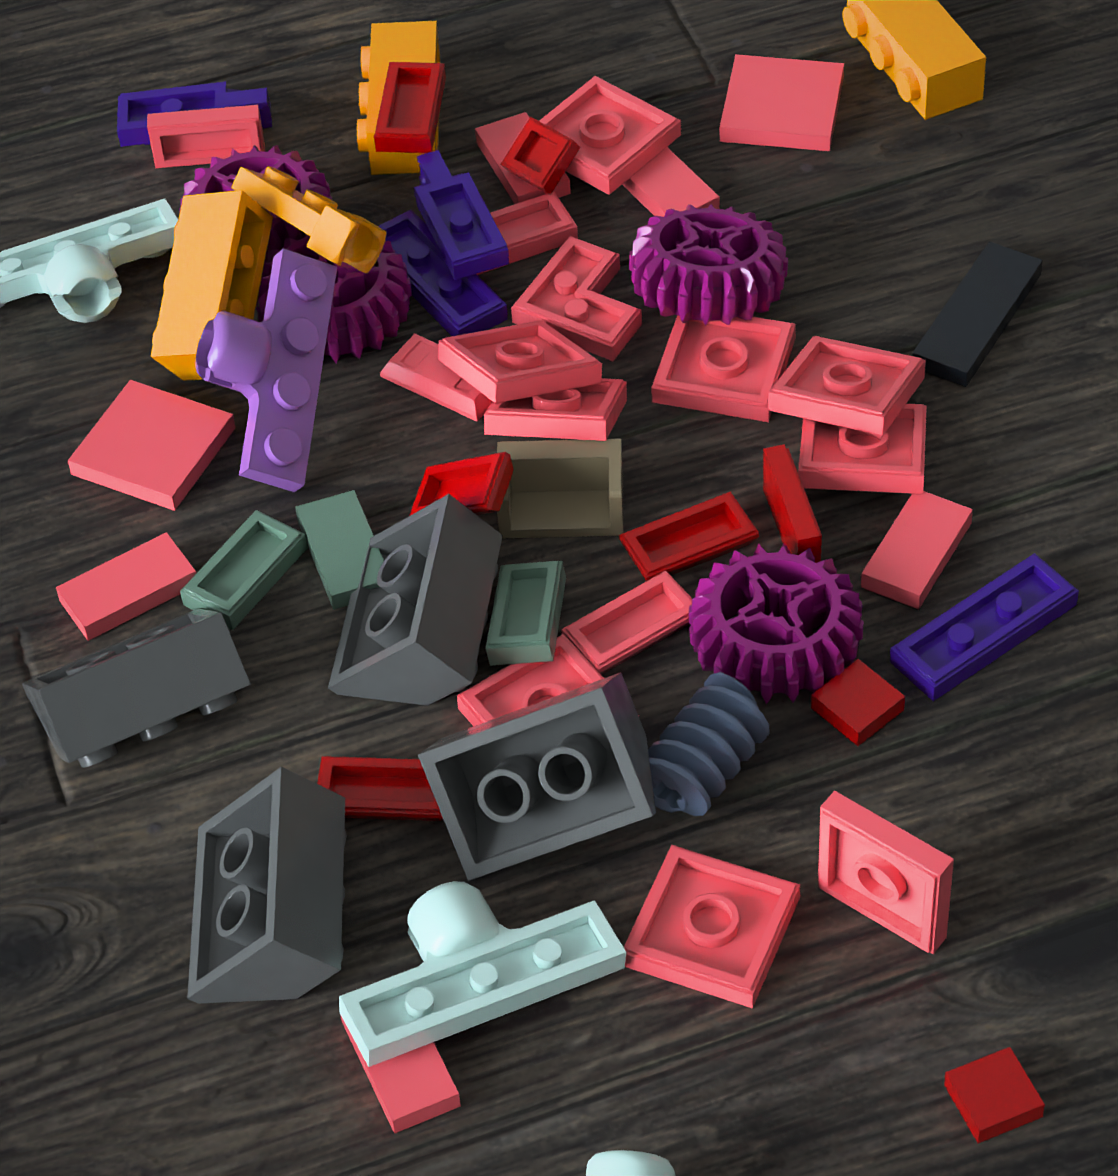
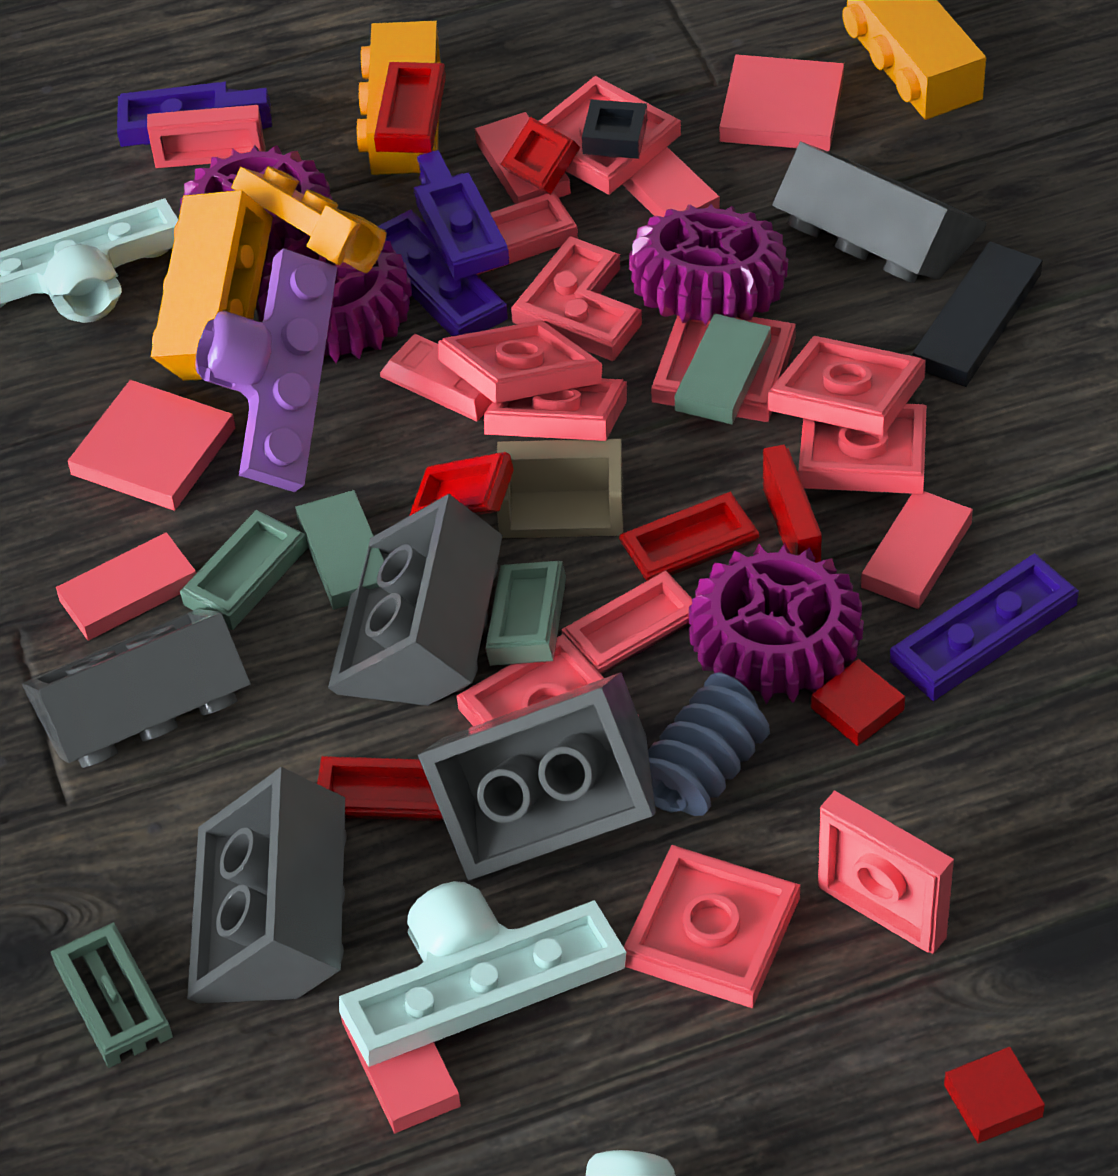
(131, 1035): none -> sand green tile
(614, 129): none -> black plate
(722, 369): none -> sand green tile
(874, 214): none -> slope

